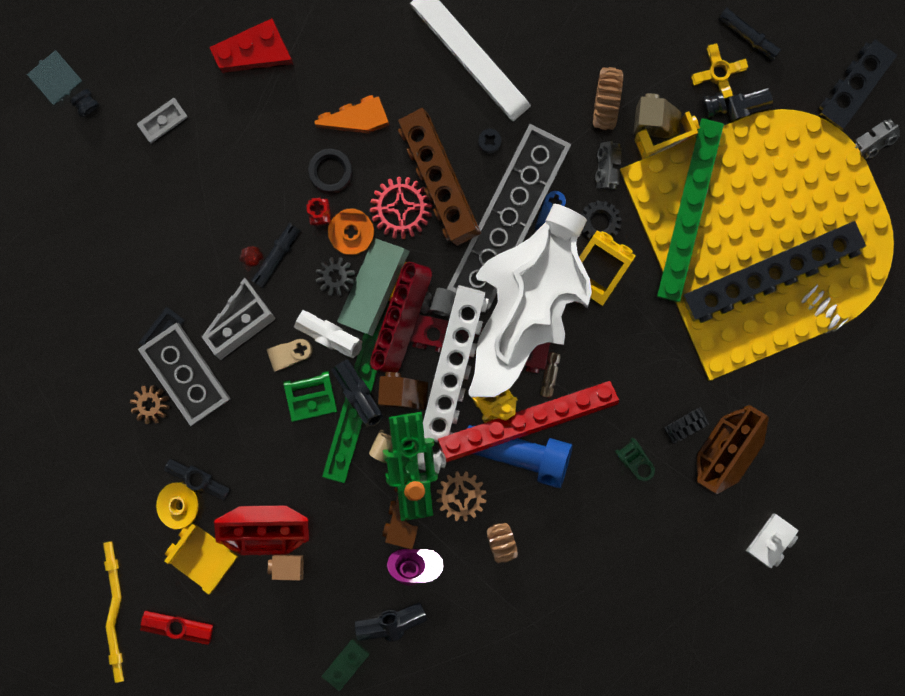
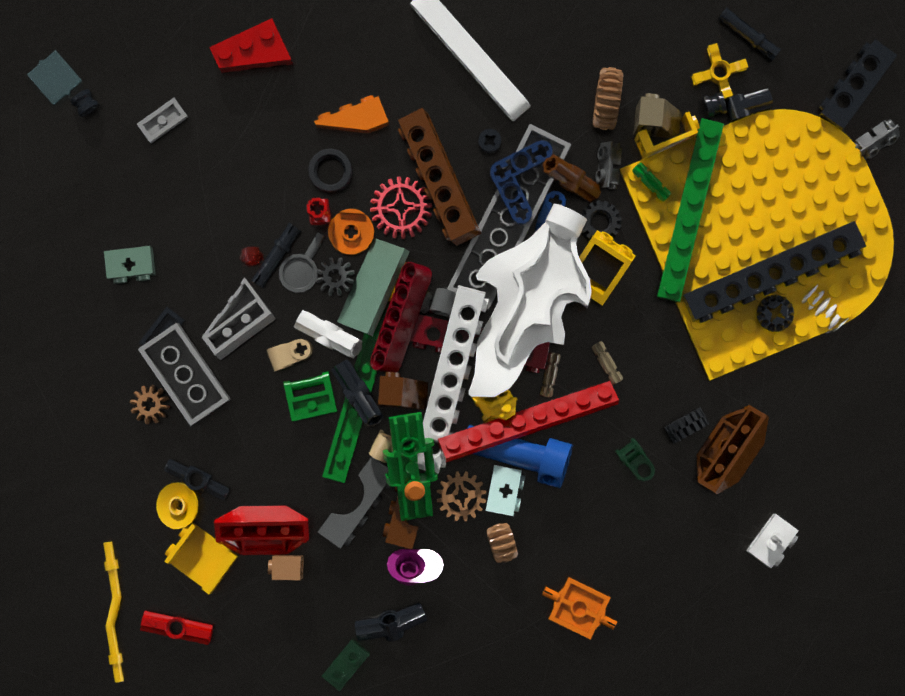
(117, 259): none -> sand green brick
(299, 270): none -> dark grey piece
(339, 527): none -> dark grey arch
(496, 502): none -> light aqua brick
(510, 180): none -> dark blue beam
(571, 178): none -> reddish brown piece
(579, 608): none -> orange plate
(607, 363): none -> dark tan axle
(651, 182): none -> green axle
(764, 314): none -> black gear

